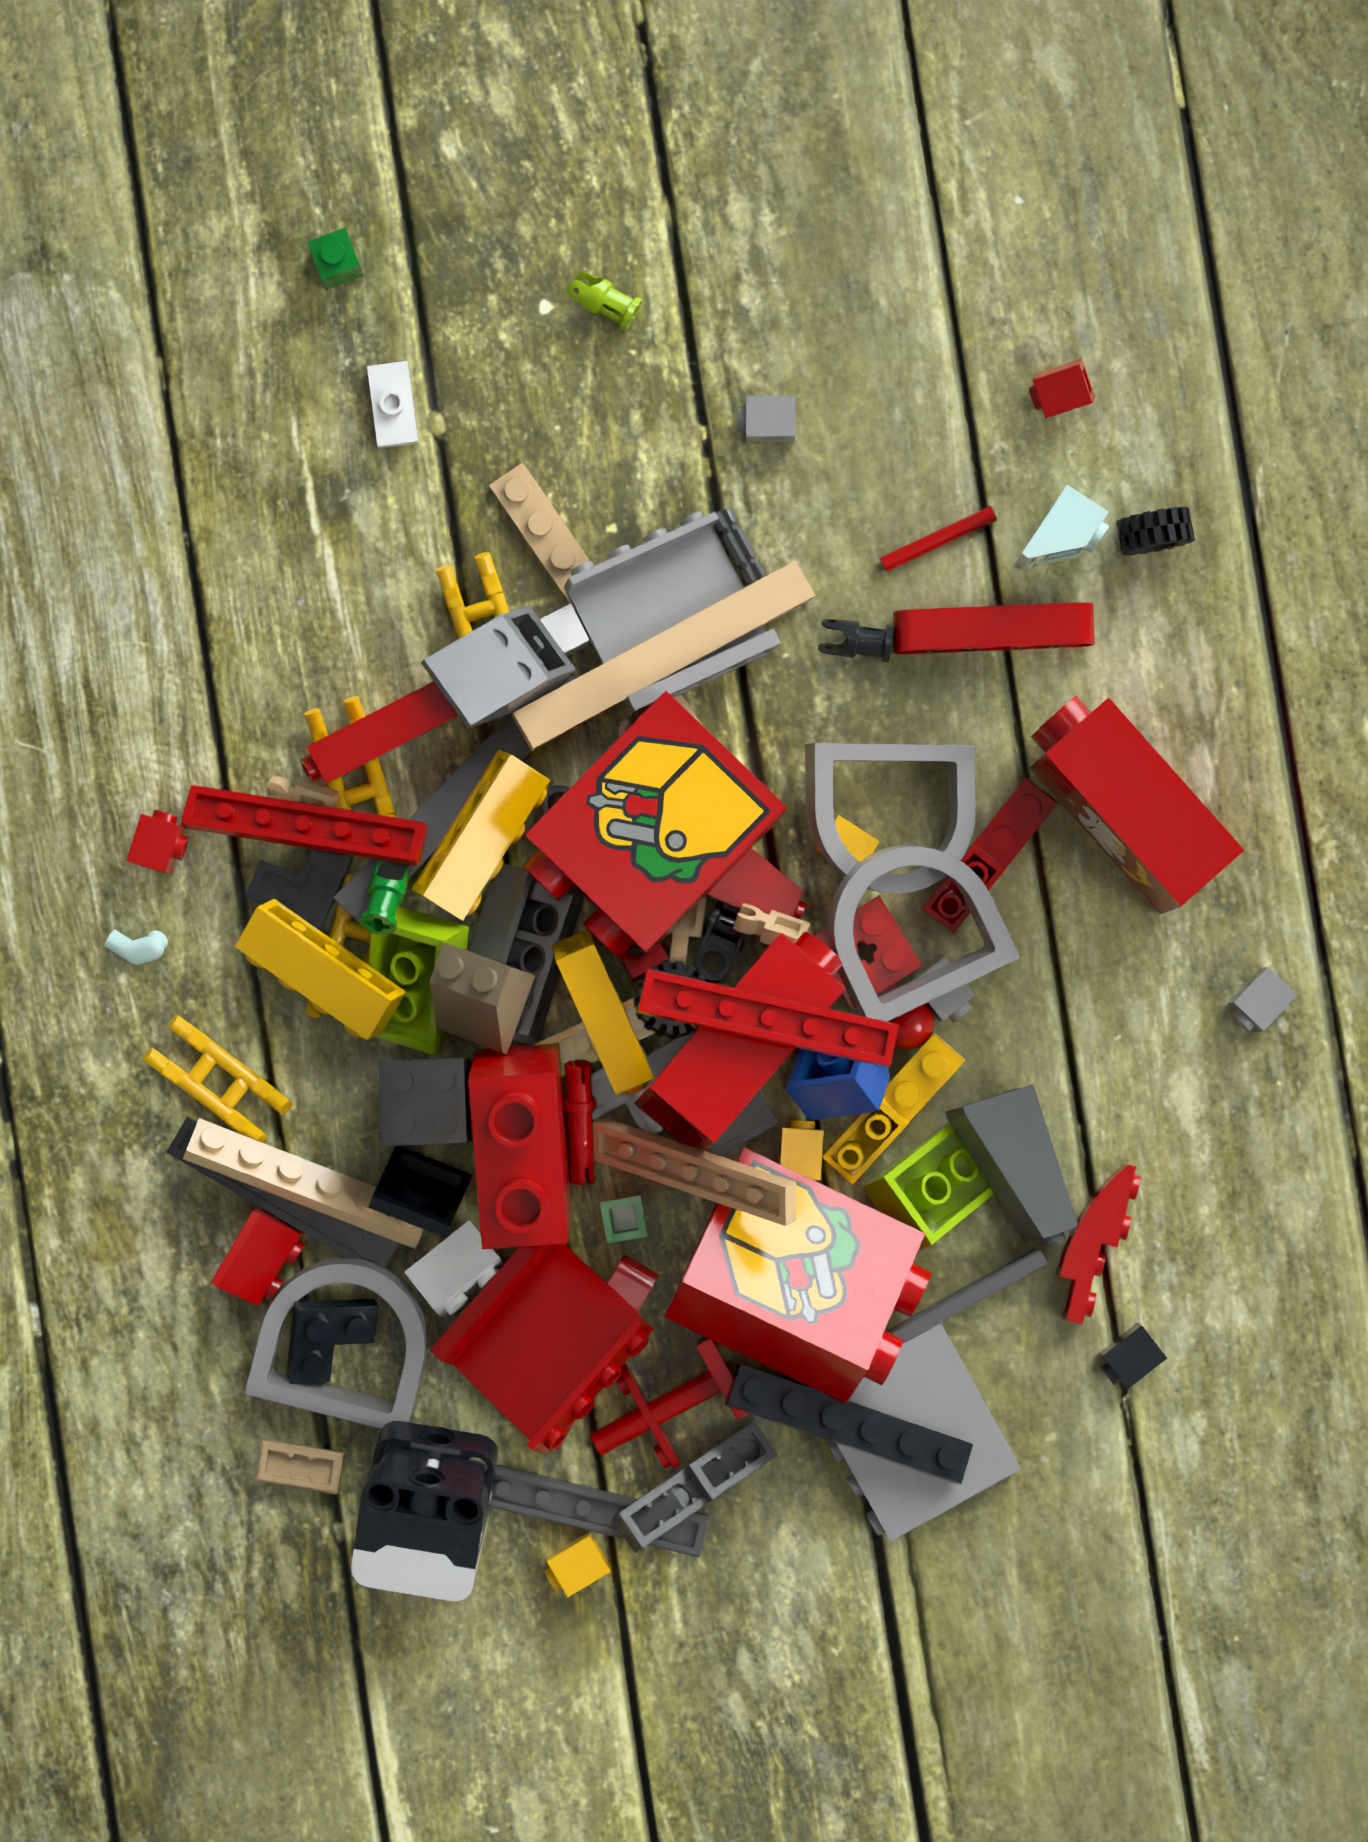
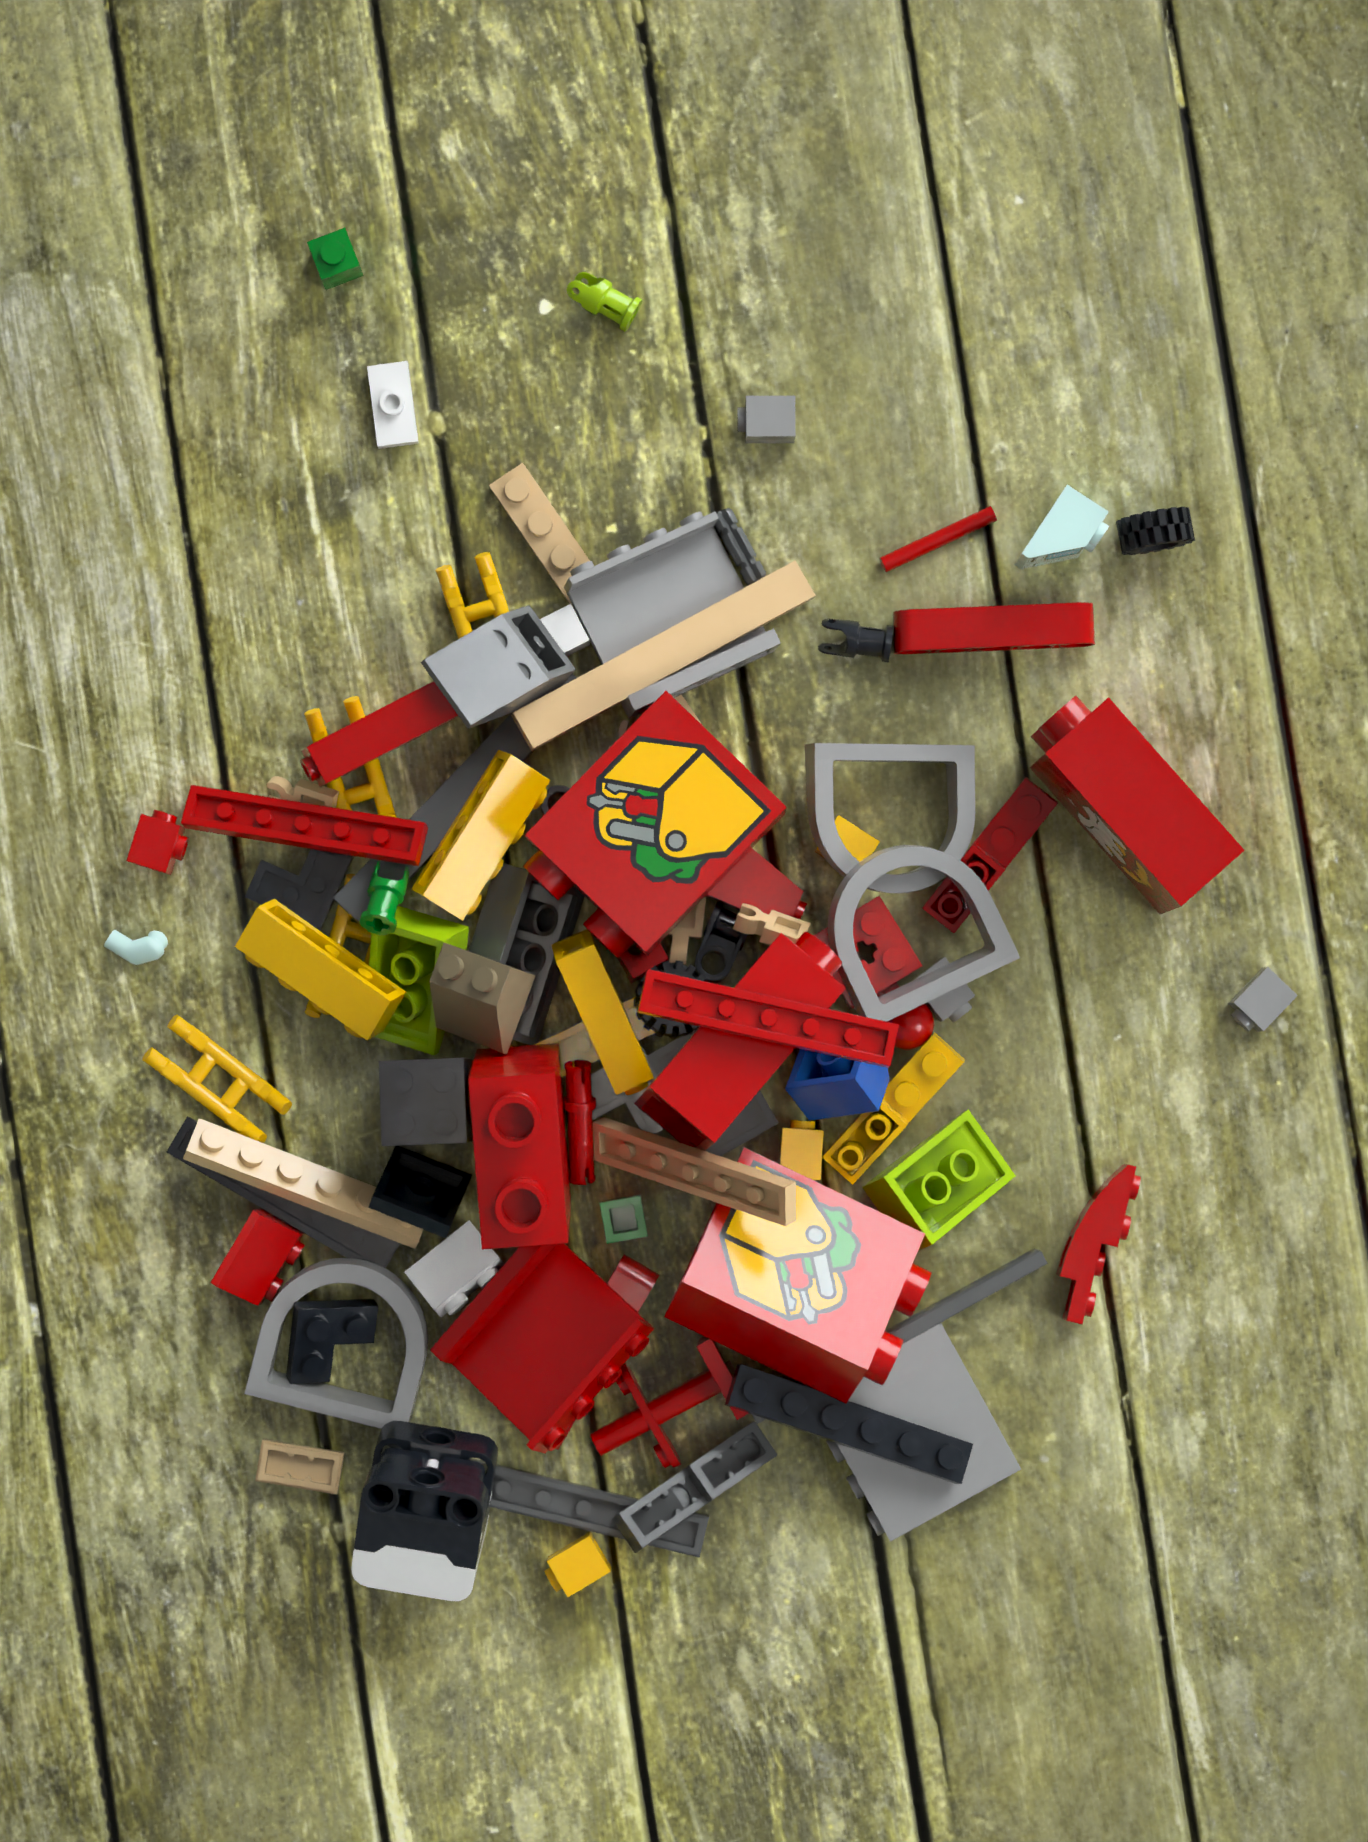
(1018, 1161): dark grey slope -> none
(1062, 389): red brick -> none
(1131, 1357): black brick -> none

